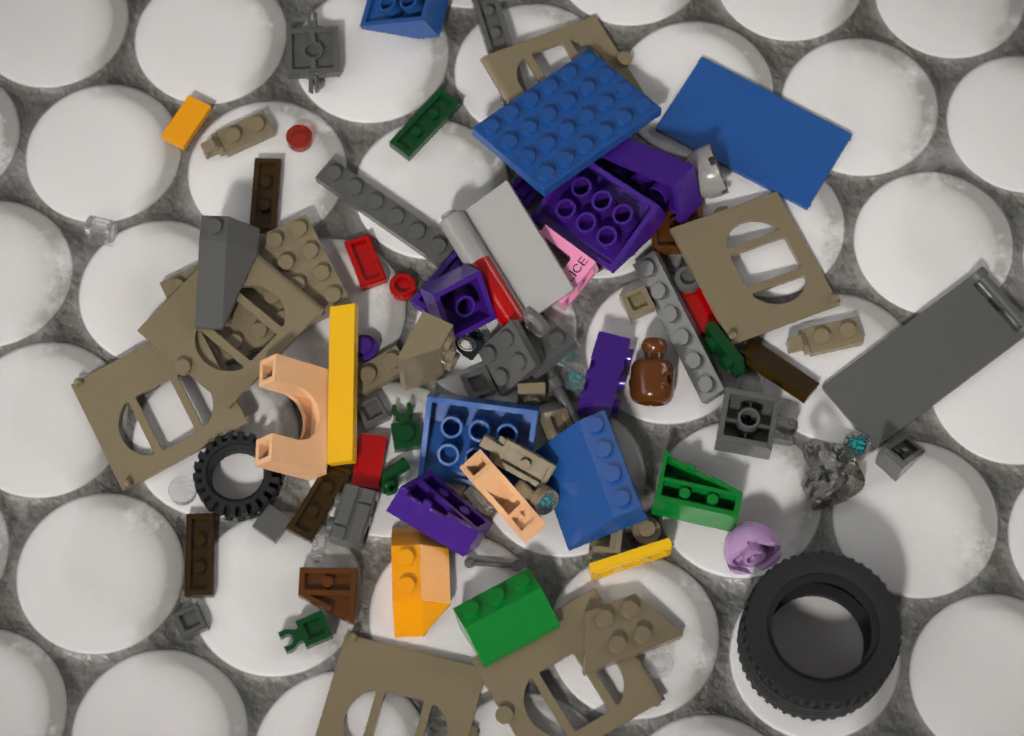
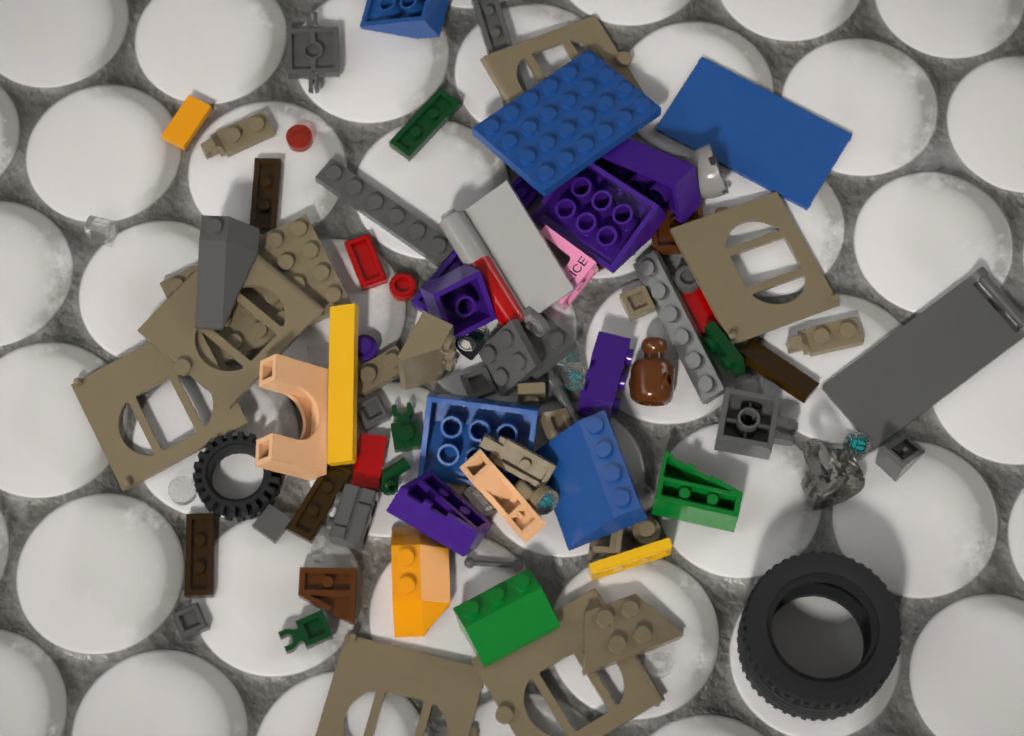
(751, 546): lavender cylinder -> none

